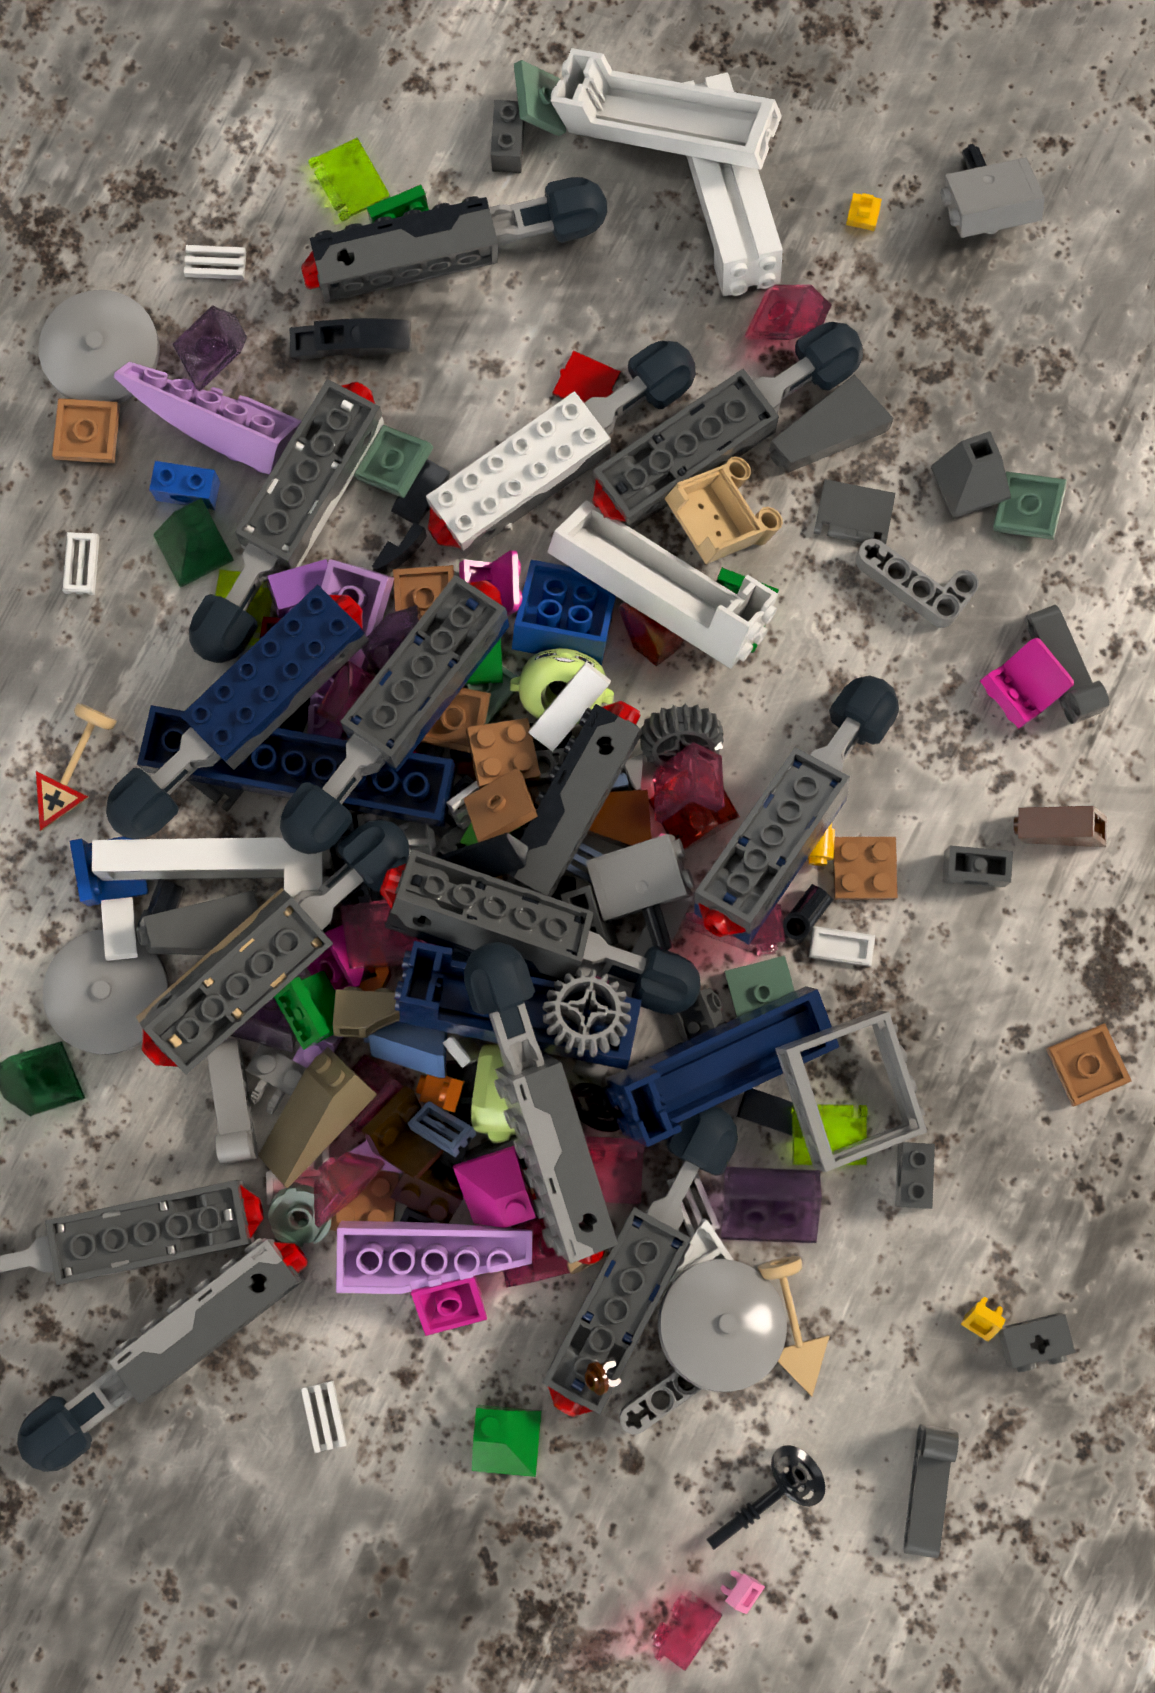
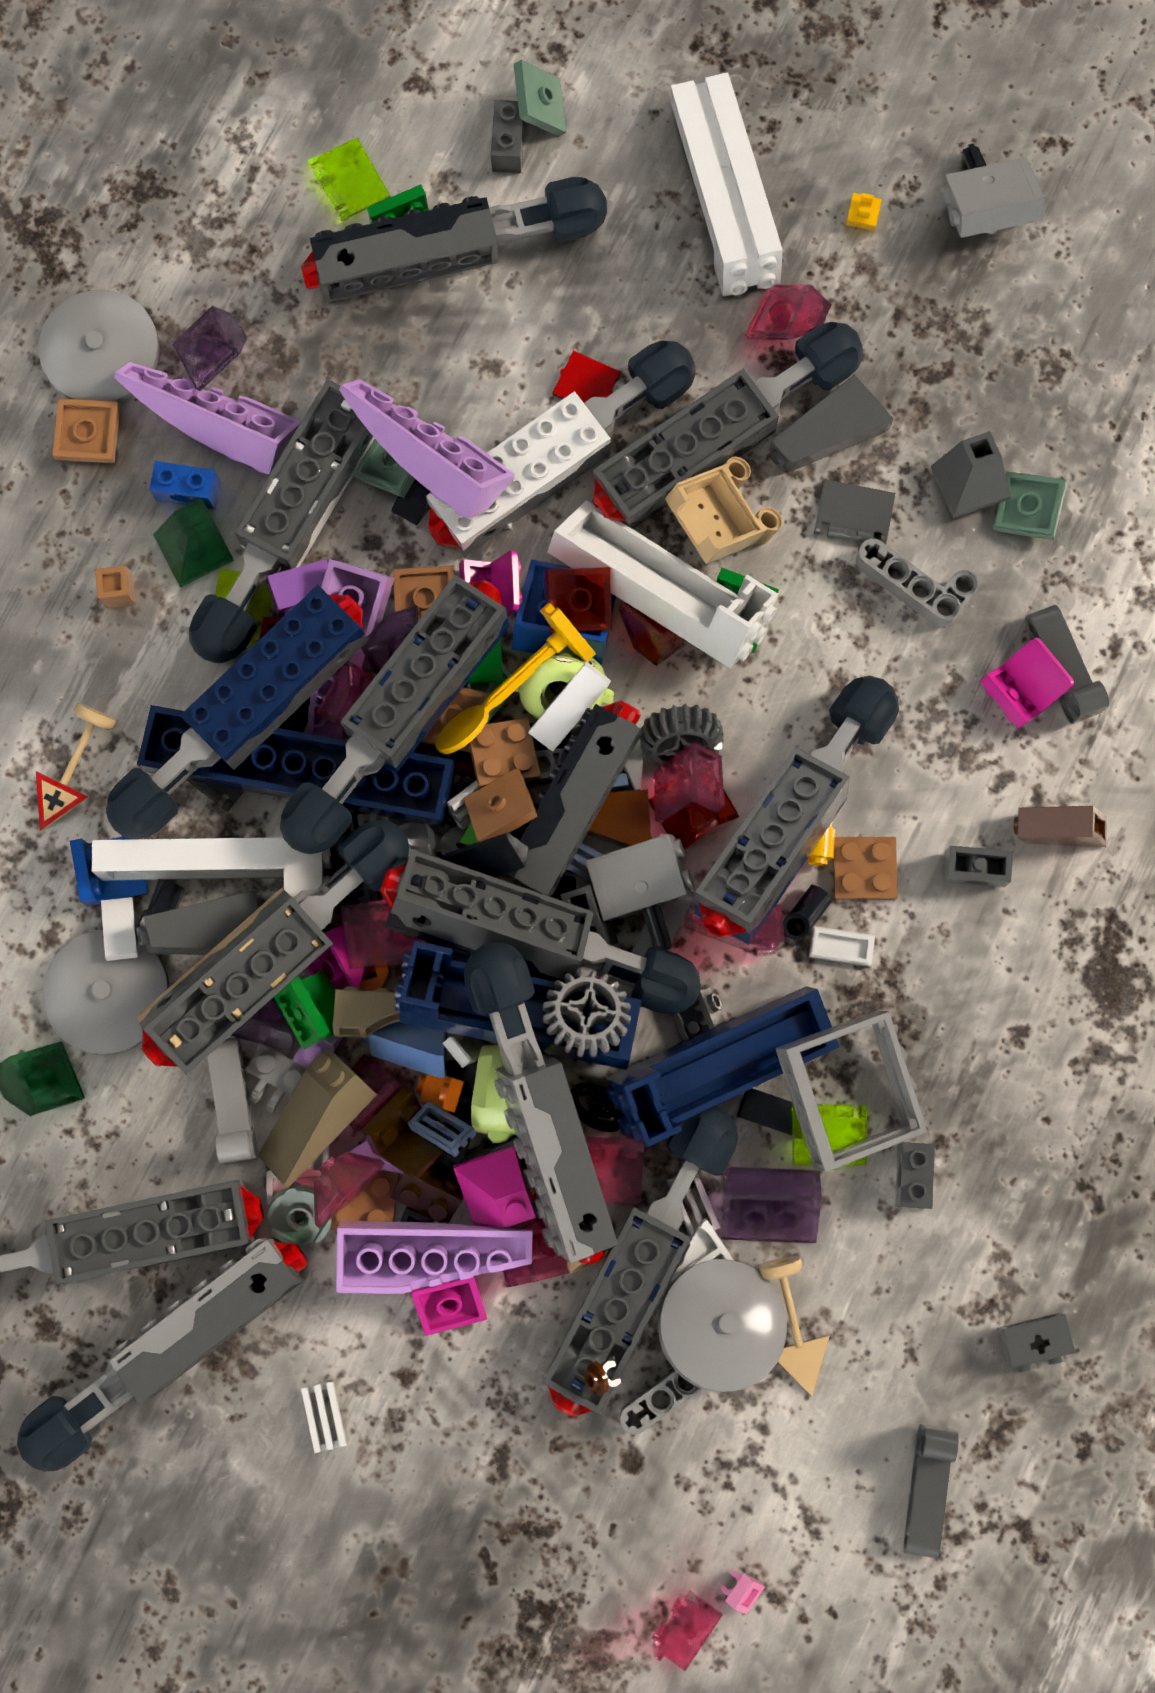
(80, 588): white tile -> none
(115, 586): none -> medium nougat panel
(238, 259): white tile -> none
(350, 336): black slope -> none
(394, 556): black slope -> none
(445, 466): none -> lavender wedge
(470, 722): none -> yellow piece
(506, 1440): green slope -> none
(581, 596): none -> clear red slope
(663, 113): white brick -> none
(758, 984): sand green plate -> none
(787, 1484): black dish -> none
(983, 1320): yellow tile -> none
(1088, 1065): medium nougat plate -> none

